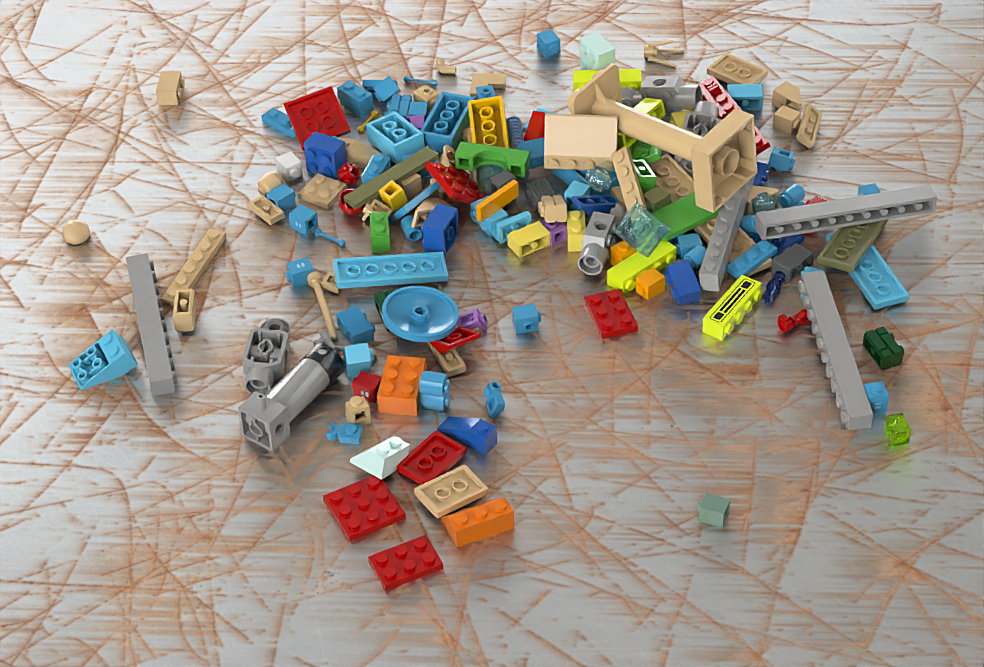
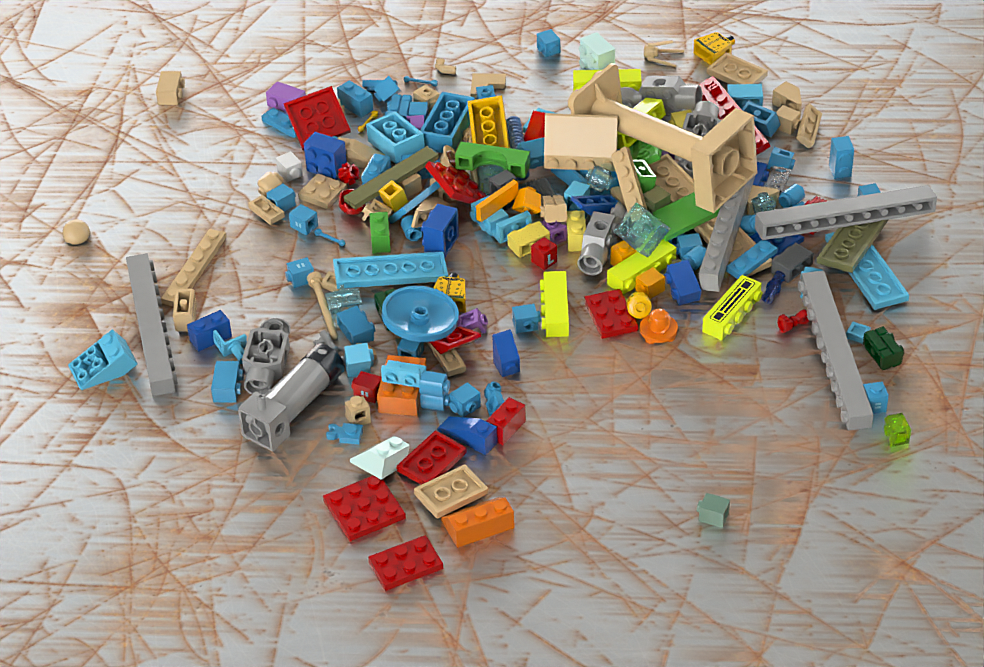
(202, 330): none -> blue brick
(226, 381): none -> dark azure brick
(232, 346): none -> medium azure bracket
(282, 93): none -> medium lavender brick
(343, 298): none -> clear light blue hips
(402, 373): none -> medium azure bracket
(410, 348): none -> dark azure brick
(454, 288): none -> yellow torso
(465, 400): none -> dark azure brick
(505, 353): none -> blue slope
(508, 419): none -> red brick
(527, 200): none -> light orange slope
(544, 253): none -> red brick
(556, 304): none -> neon yellow brick
(639, 305): none -> yellow head
(658, 327): none -> orange plate
(713, 46): none -> yellow torso
(764, 119): none -> dark azure brick
(778, 178): none -> clear plate
(841, 157): none -> dark azure brick
(856, 332): none -> medium azure tile

